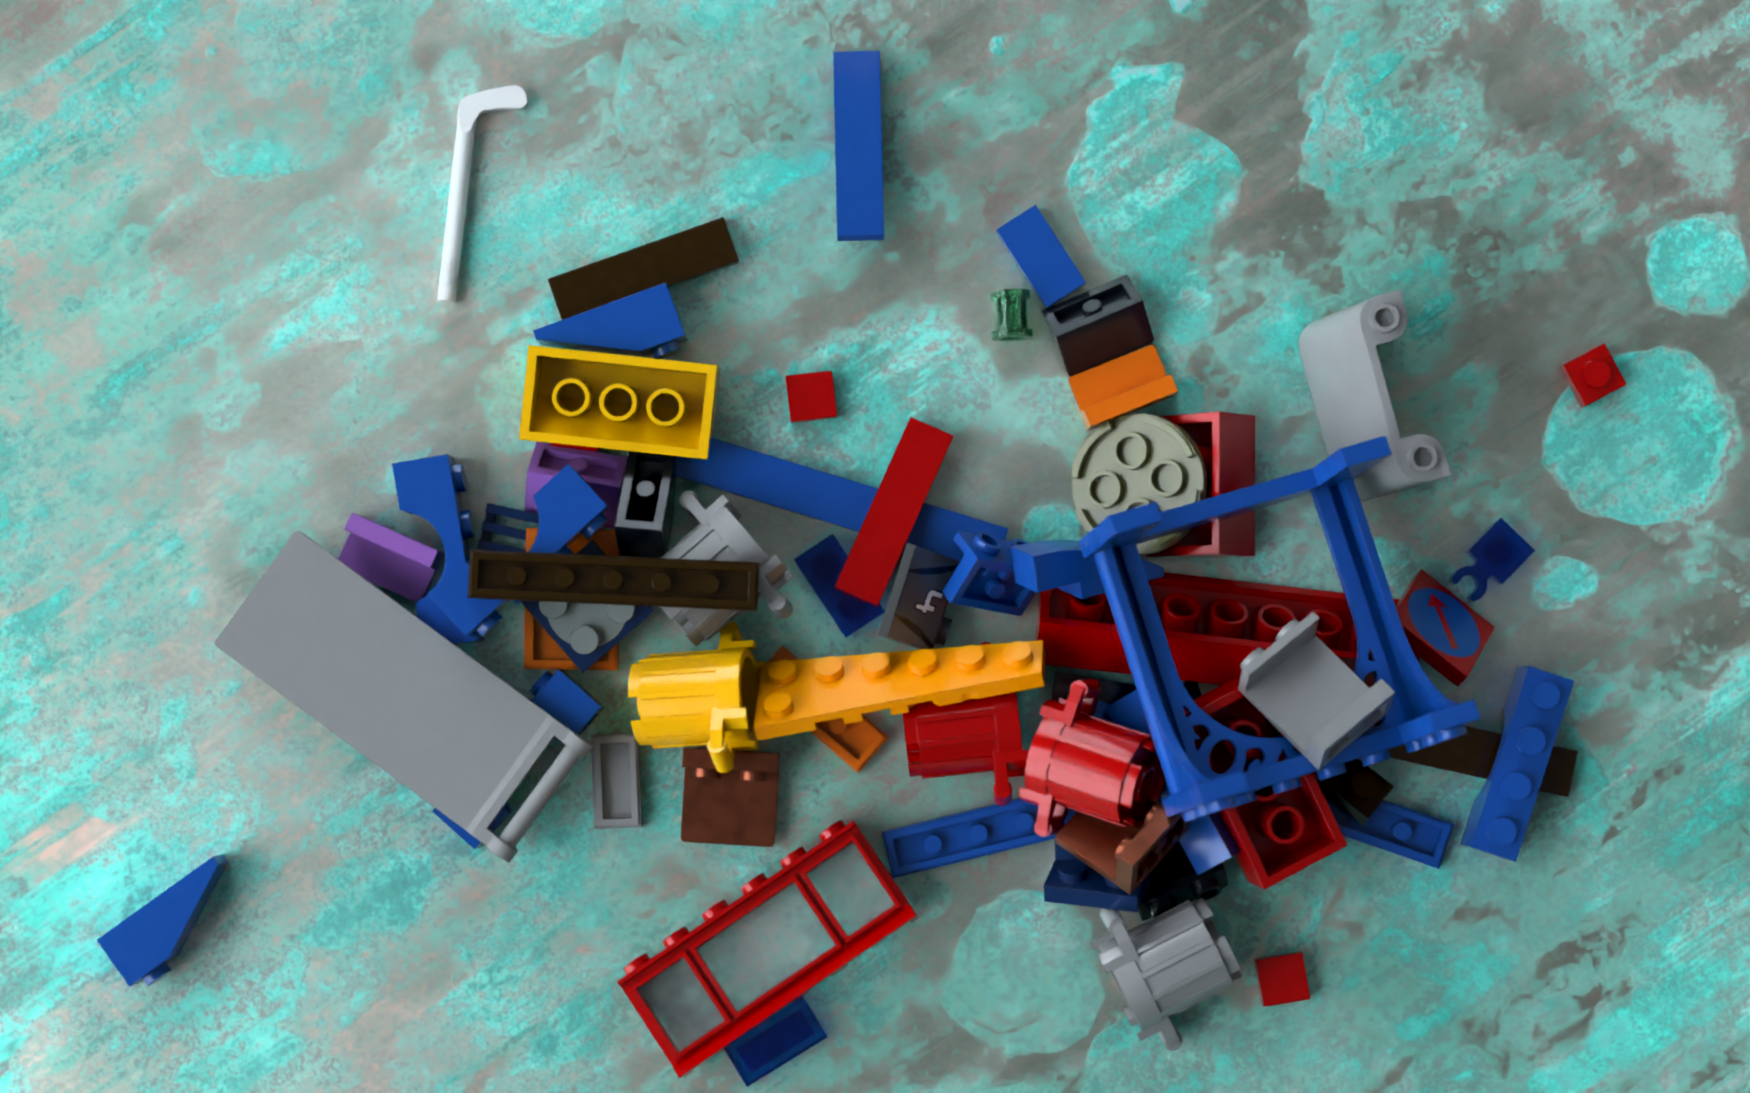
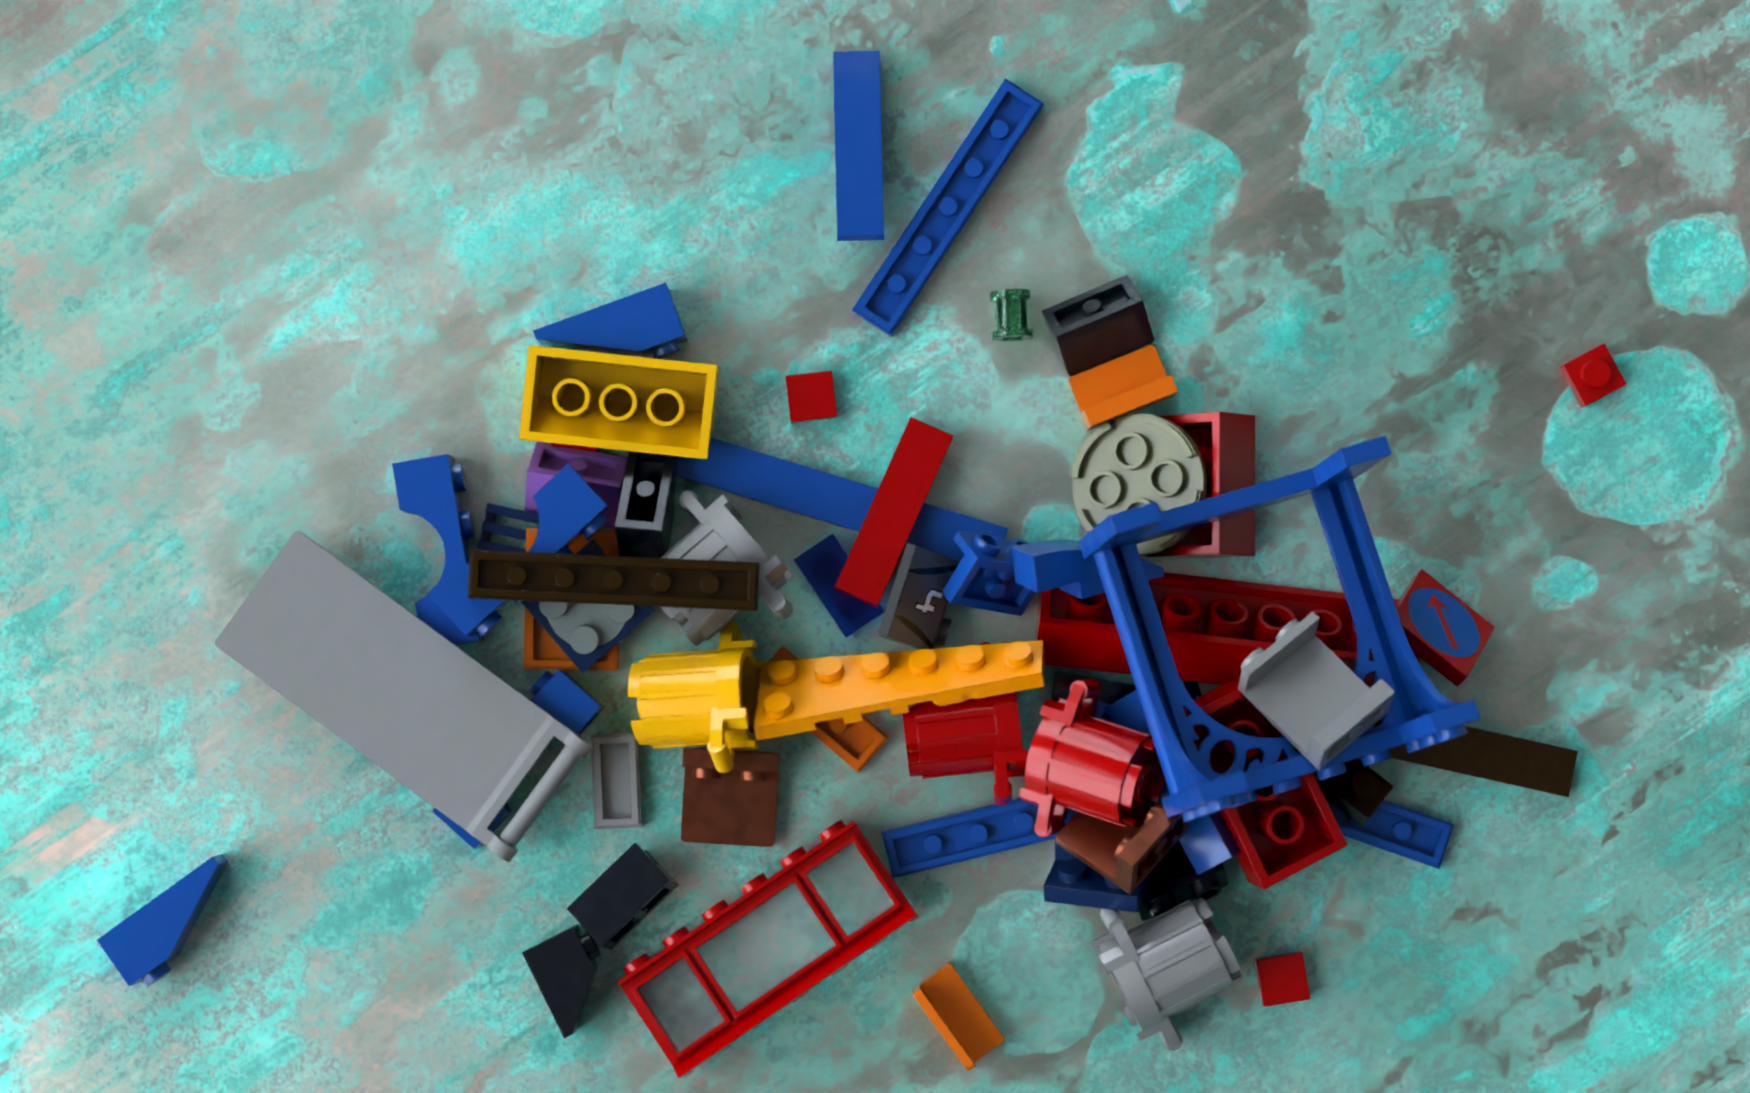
(389, 558): medium lavender panel -> none
(469, 110): white piece -> none
(565, 973): none -> black slope
(622, 896): none -> black hinge
(659, 262): dark brown tile -> none
(776, 1041): clear blue tile -> none
(947, 207): none -> blue tile
(957, 1015): none -> orange panel
(1040, 257): blue tile -> none
(1354, 397): light grey windscreen -> none
(1495, 555): clear blue plate -> none
(1527, 739): blue arch -> none

